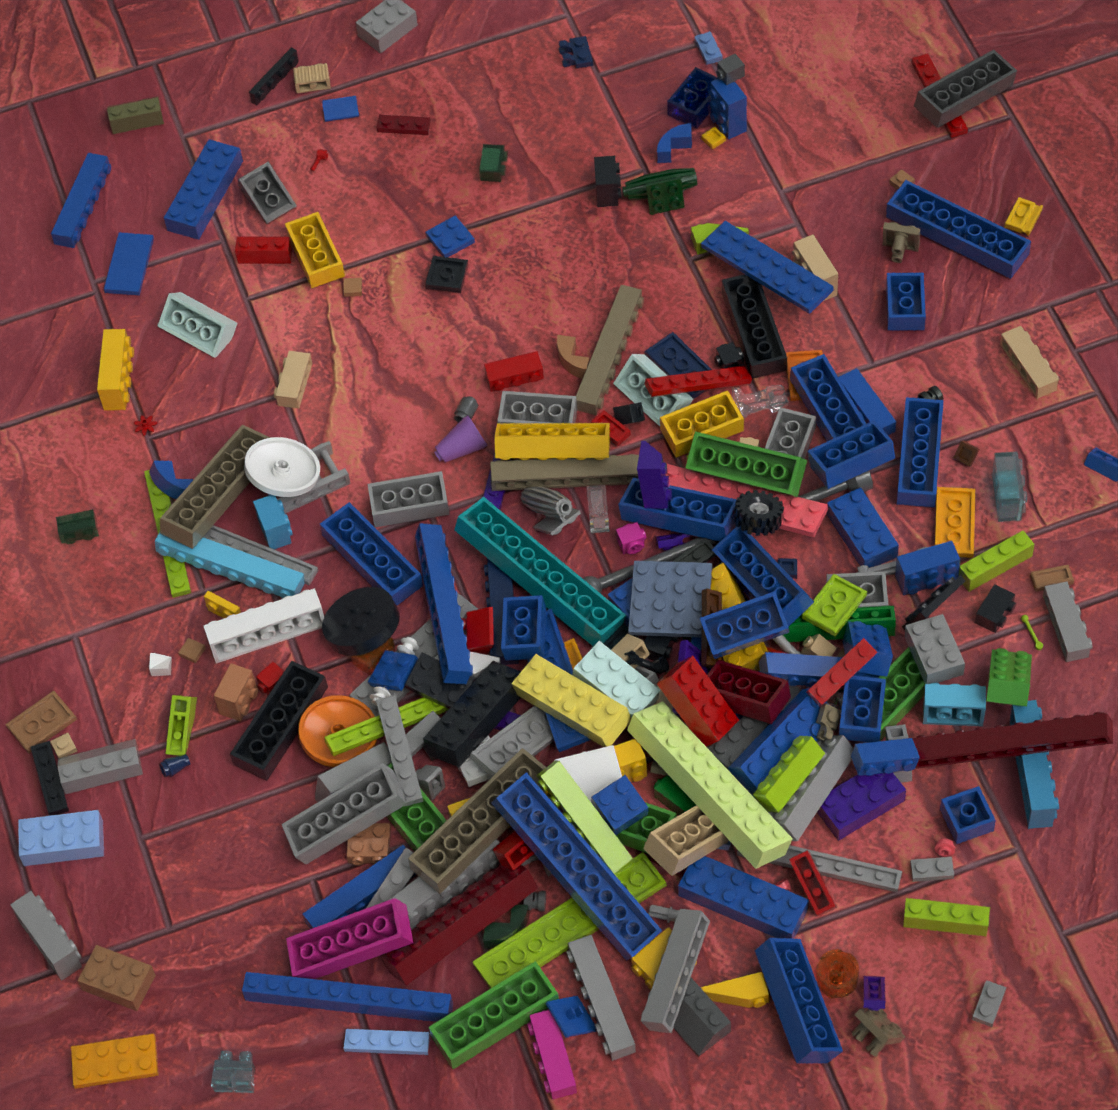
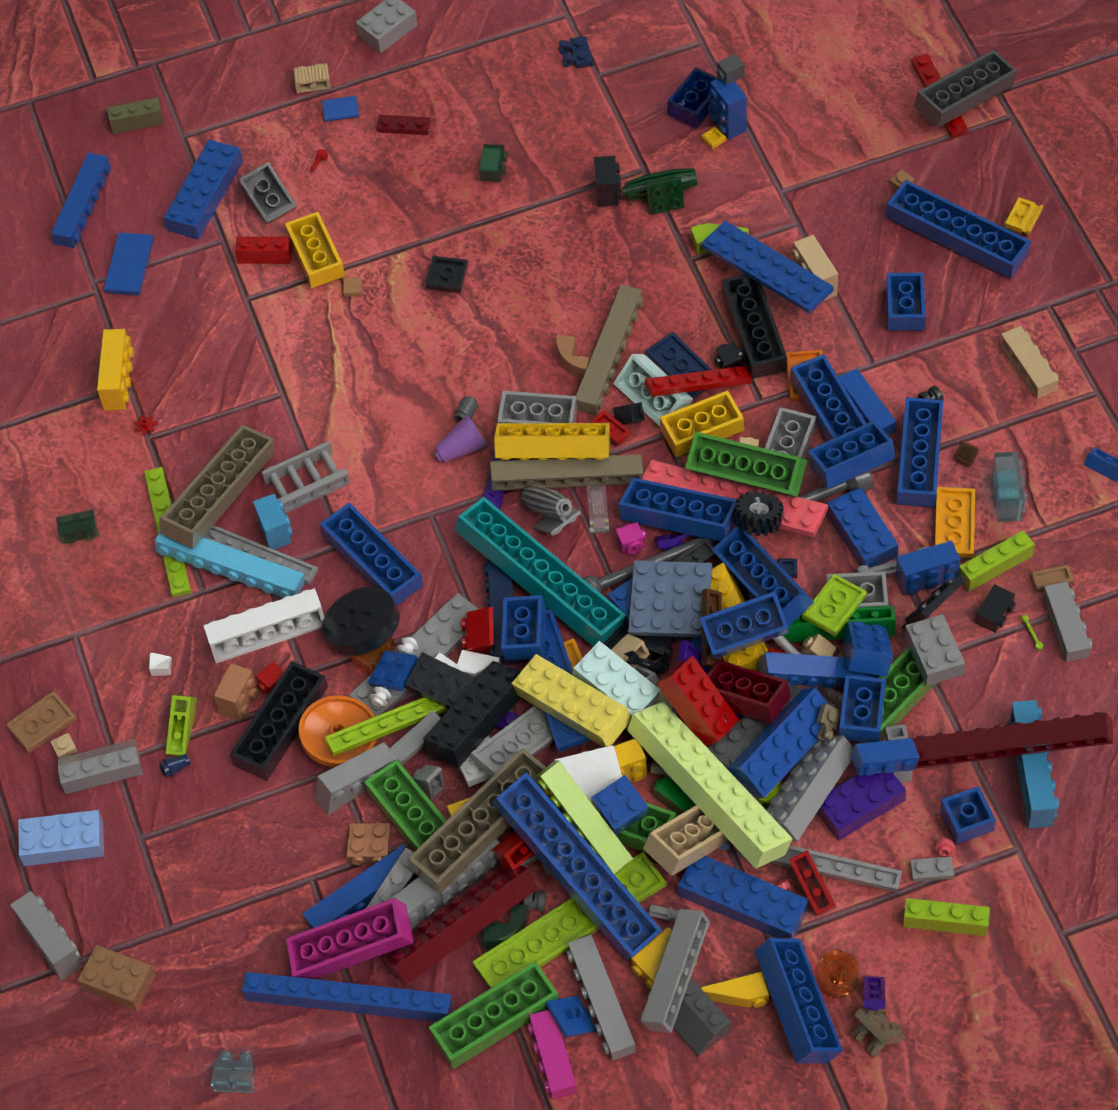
(49, 778): black plate -> none
(114, 1061): light orange plate -> none
(164, 478): blue brick -> none
(192, 650): medium nougat tile -> none
(196, 323): light aqua slope -> none
(220, 606): yellow plate -> none
(274, 76): black plate -> none
(282, 467): white dish -> none
(293, 379): tan brick -> none
(344, 813): light grey brick -> none
(386, 1041): light blue plate -> none
(399, 749): light grey plate -> none
(408, 499): light grey brick -> none
(443, 604): blue brick -> none
(450, 237): blue plate -> none
(514, 371): red brick -> none
(653, 477): dark purple slope -> none
(675, 138): blue brick -> none
(708, 48): medium blue plate -> none
(772, 394): clear piece -> none
(788, 773): lime brick -> none
(841, 672): red plate -> none
(900, 239): dark tan plate -> none
(954, 704): medium azure brick -> none
(989, 1003): light grey plate -> none
(1009, 677): bright green brick -> none

